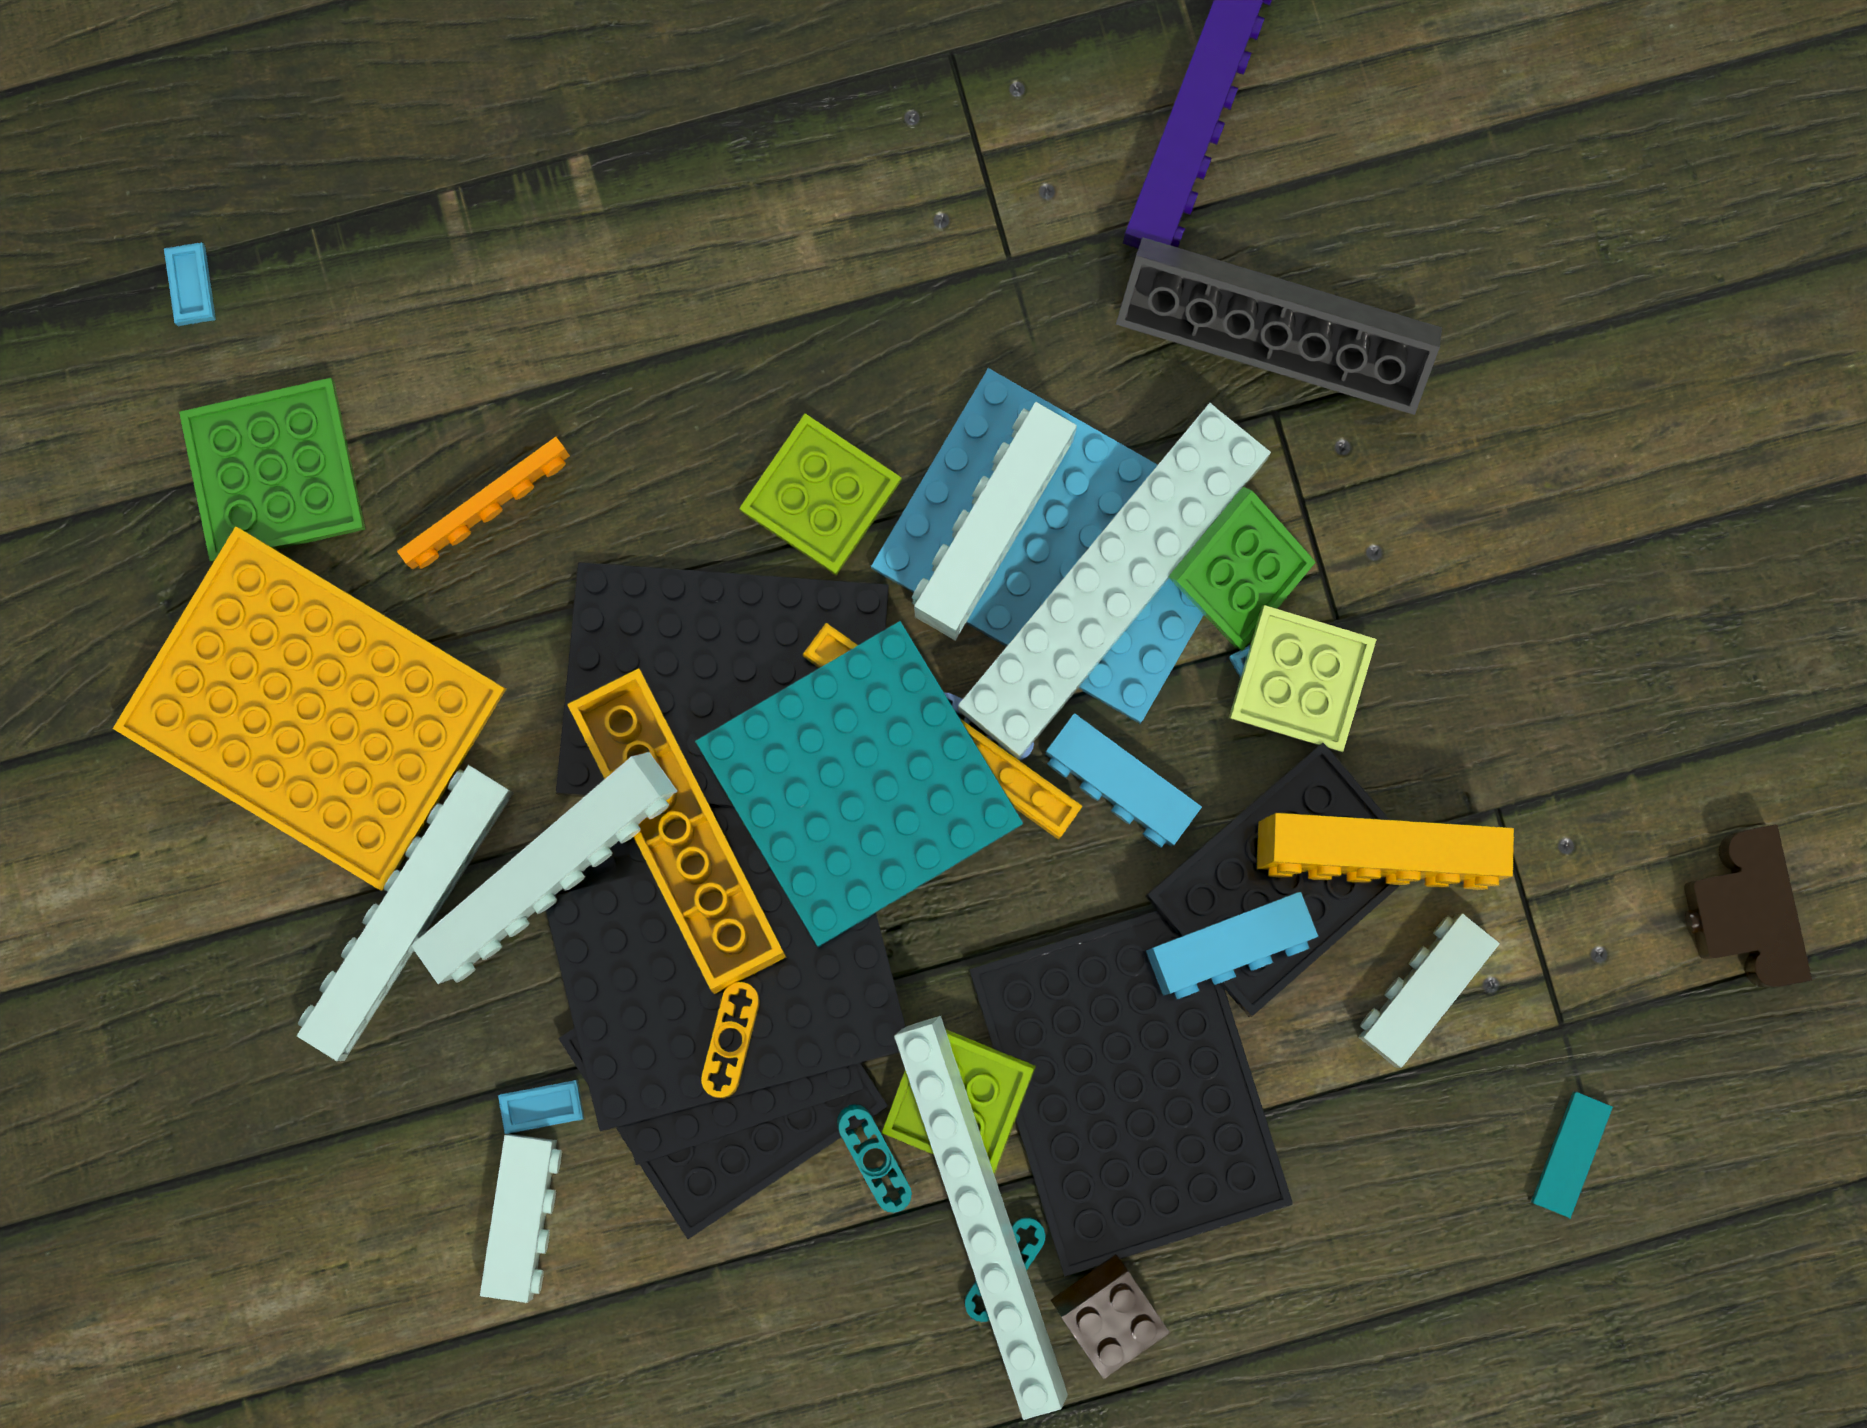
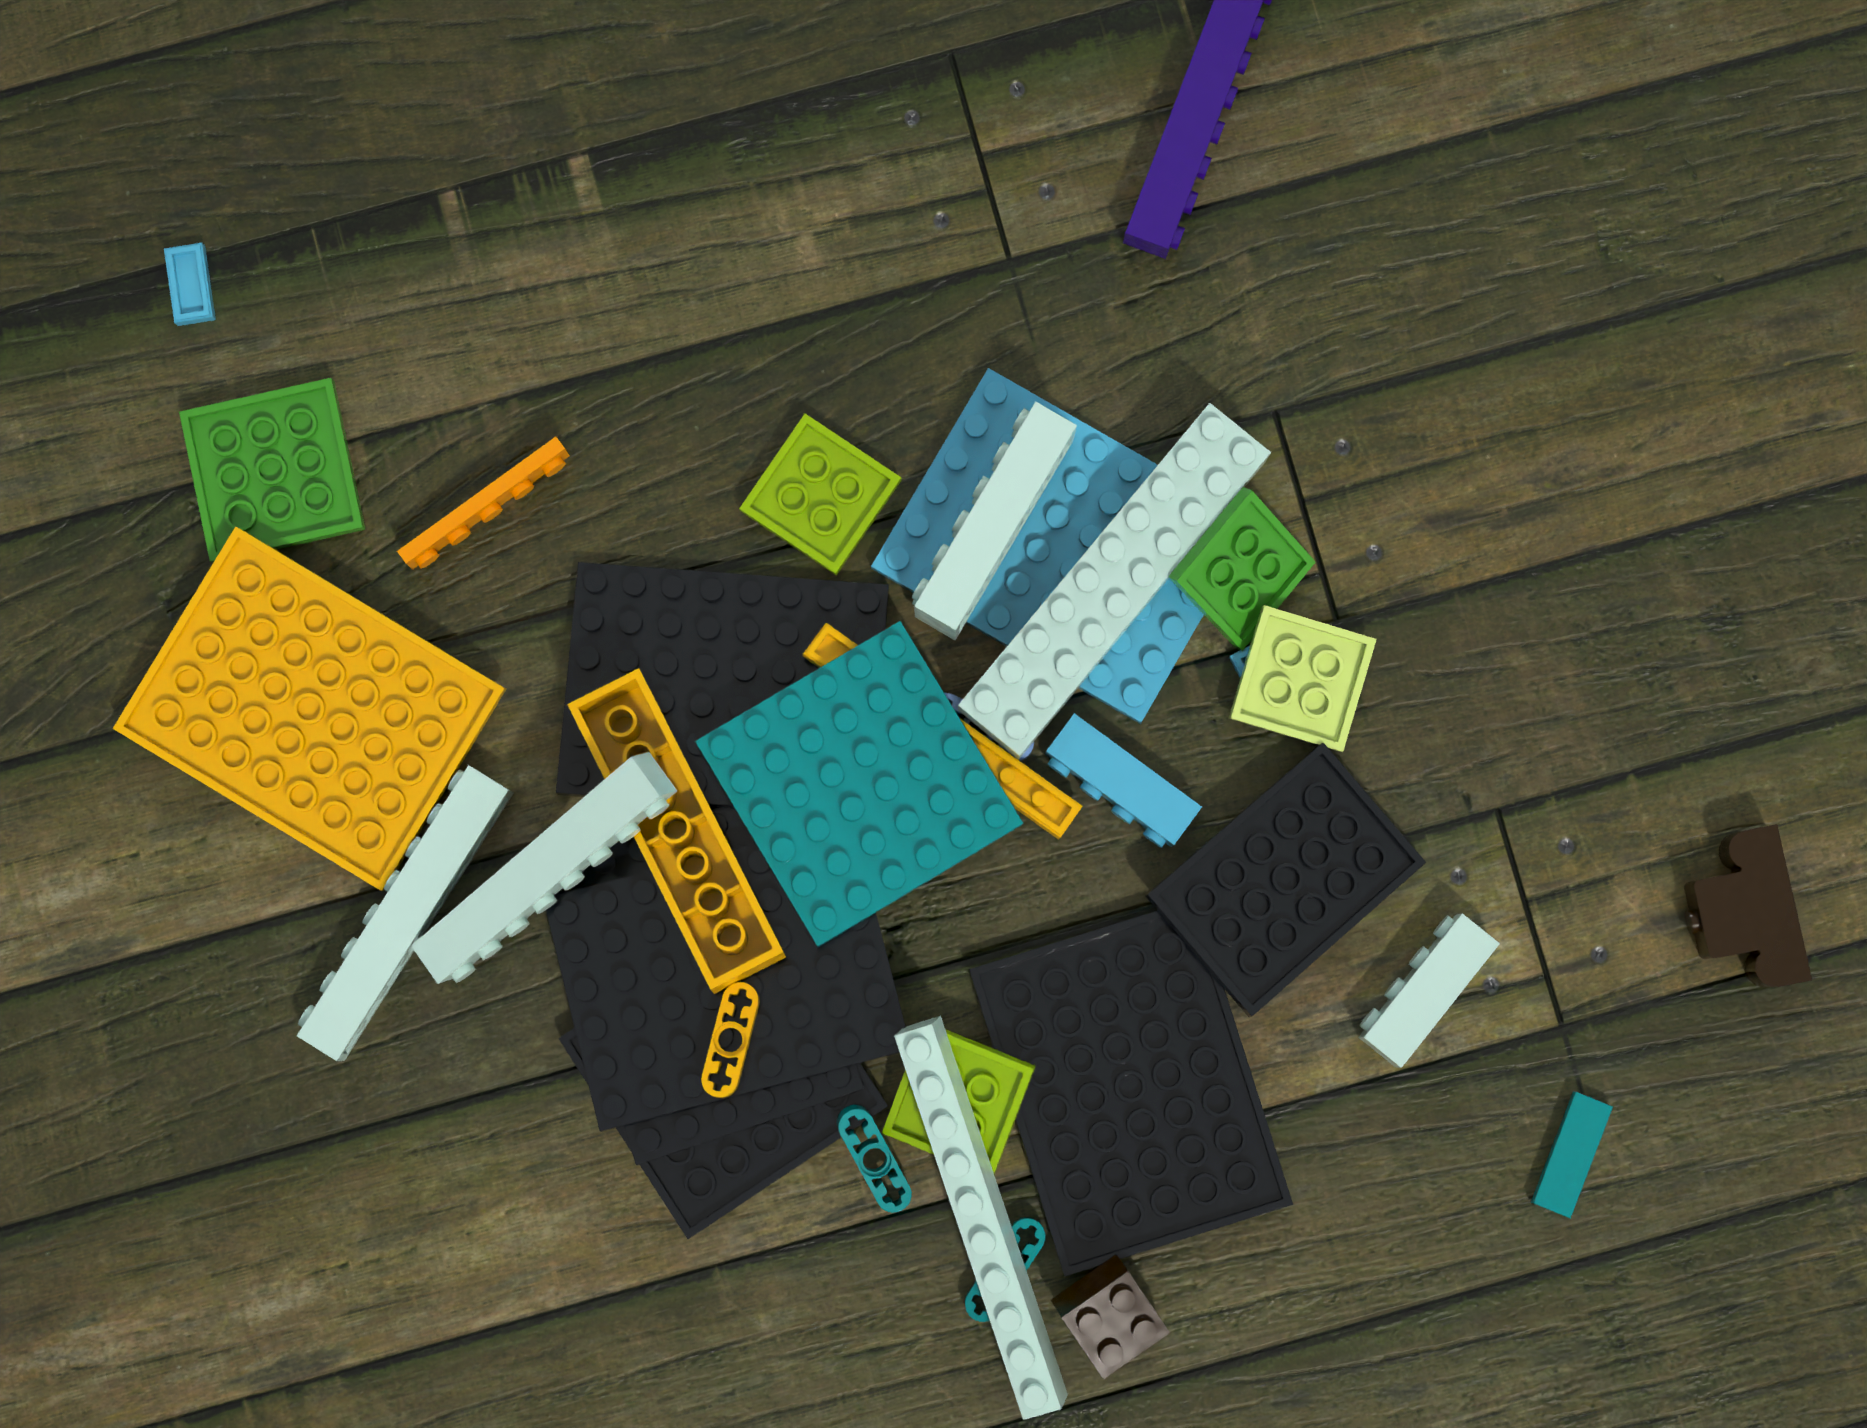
(519, 1218): light aqua brick -> none
(541, 1106): medium azure tile -> none
(1232, 944): medium azure brick -> none
(1279, 326): dark grey brick -> none
(1385, 849): yellow brick -> none

